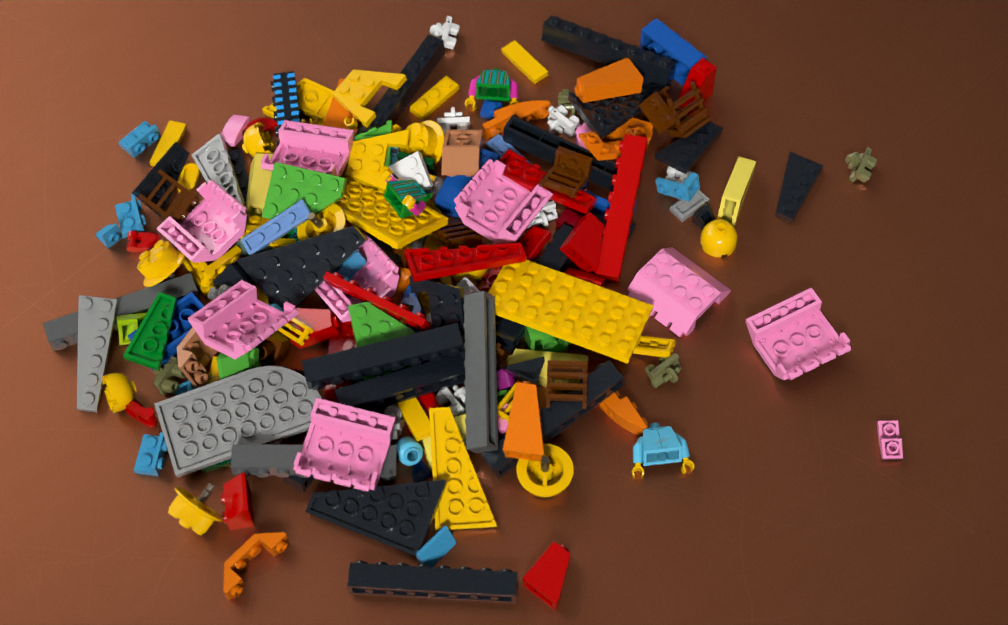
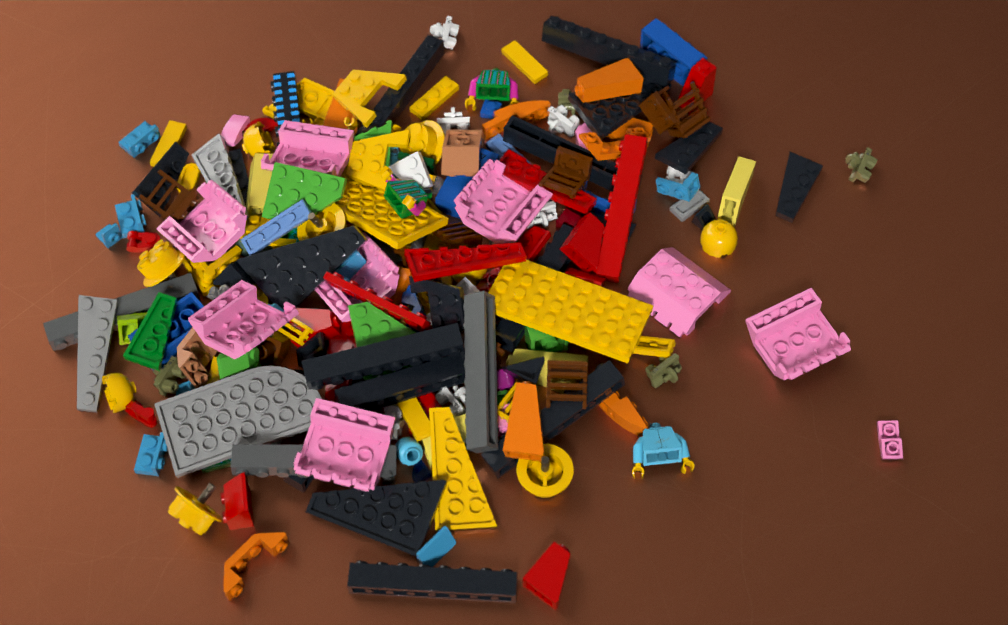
(312, 348): none -> black slope

